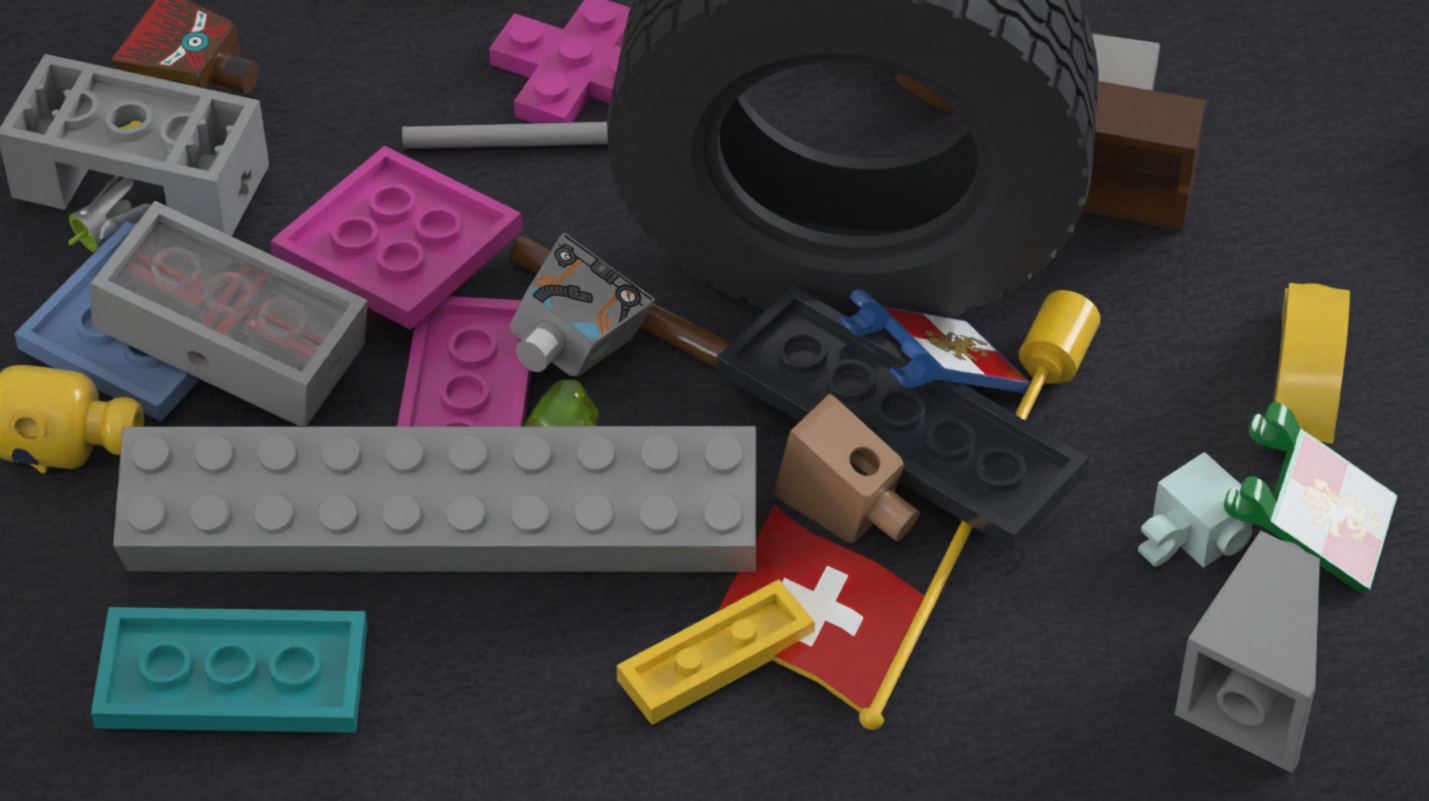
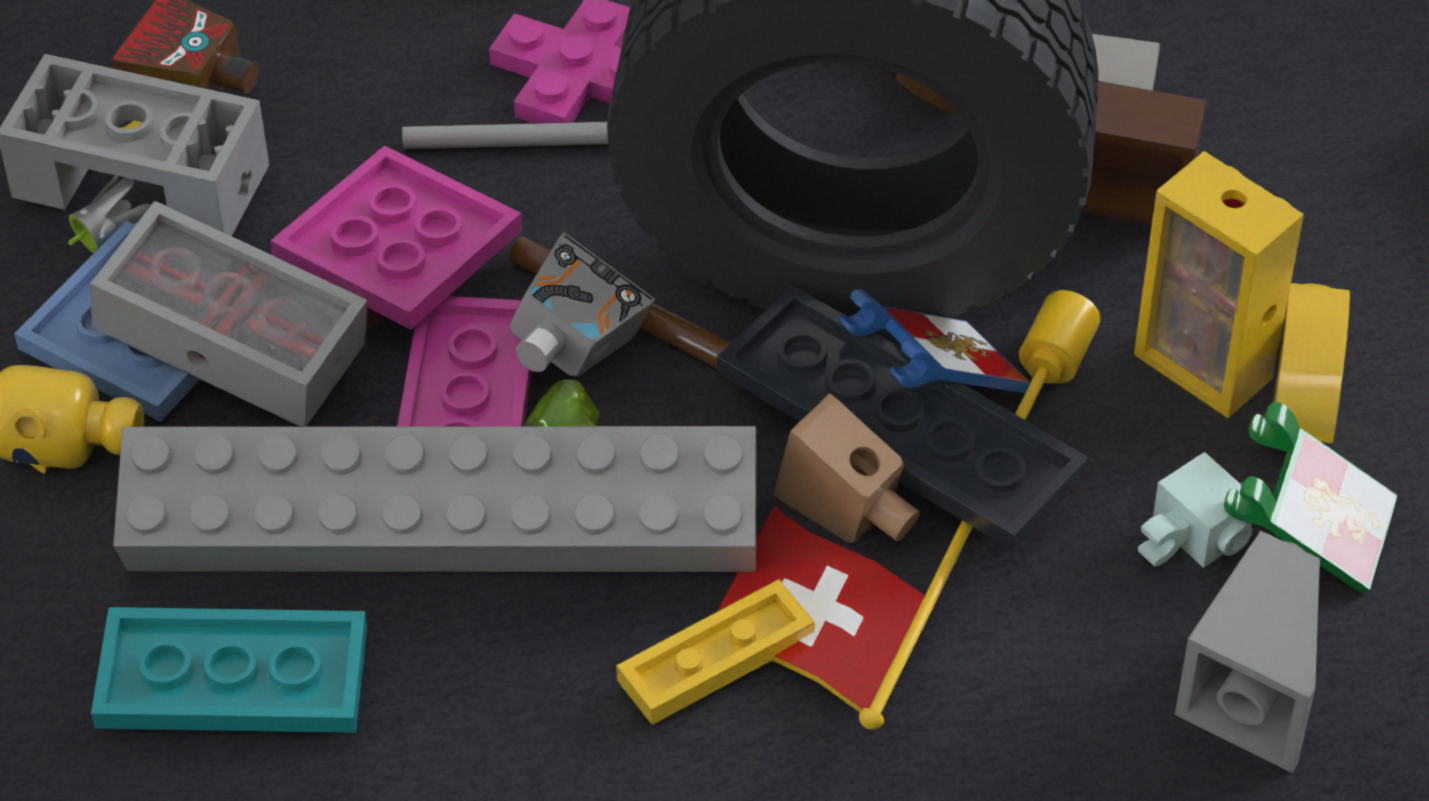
(1216, 283): none -> yellow brick

